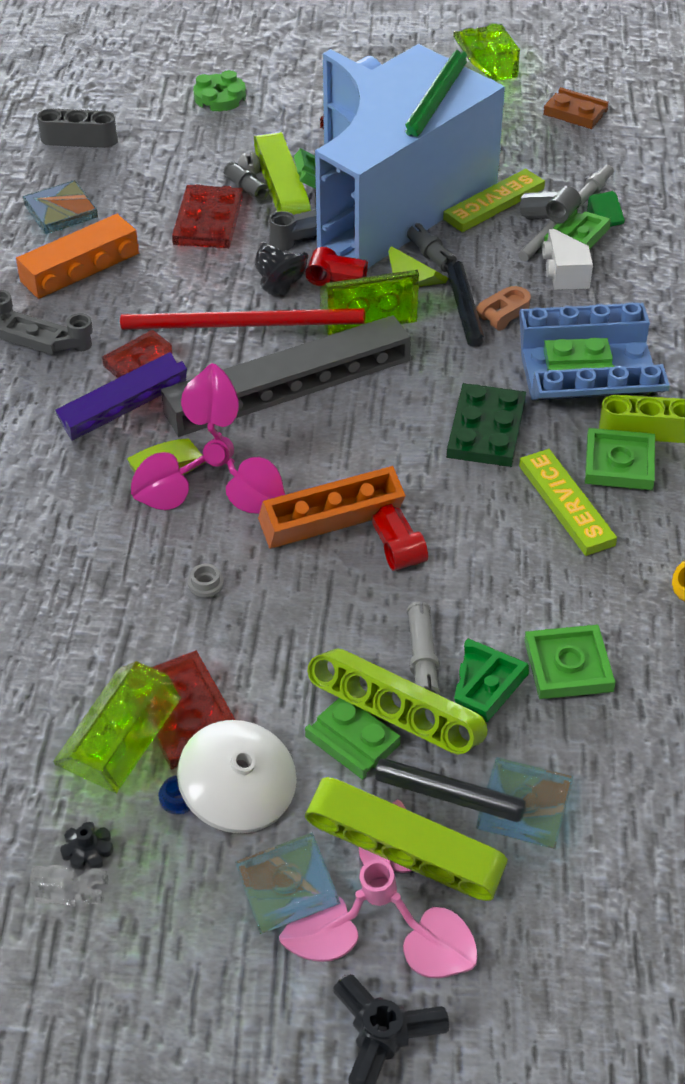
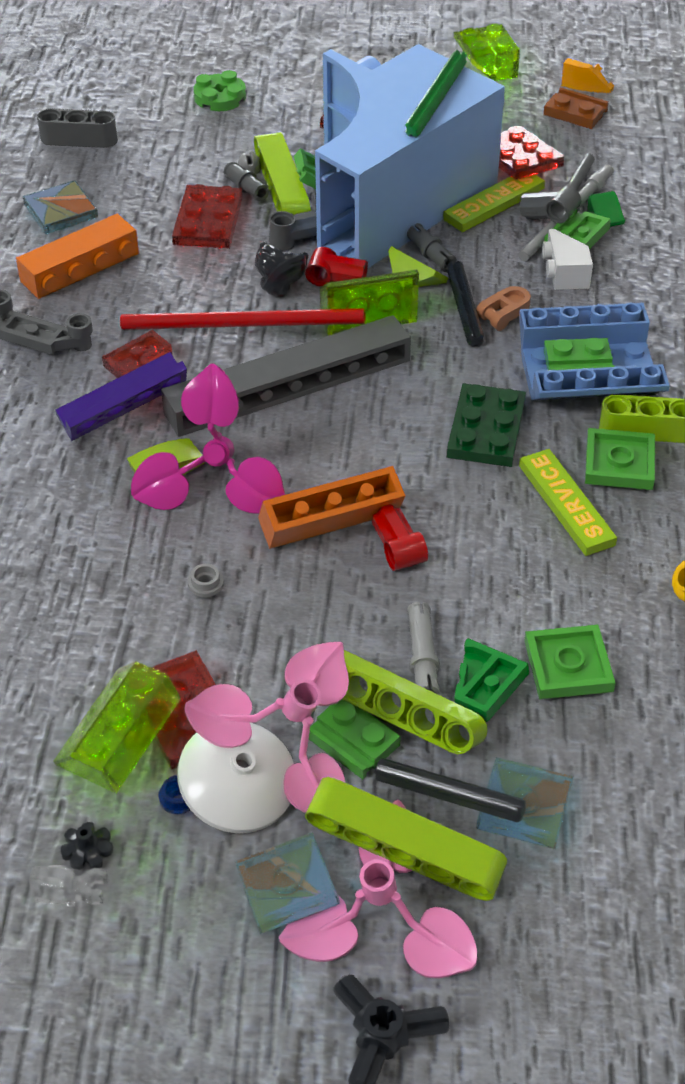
(314, 678): none -> bright pink plant
(526, 154): none -> clear red plate
(581, 171): none -> dark grey bar
(584, 77): none -> light orange slope

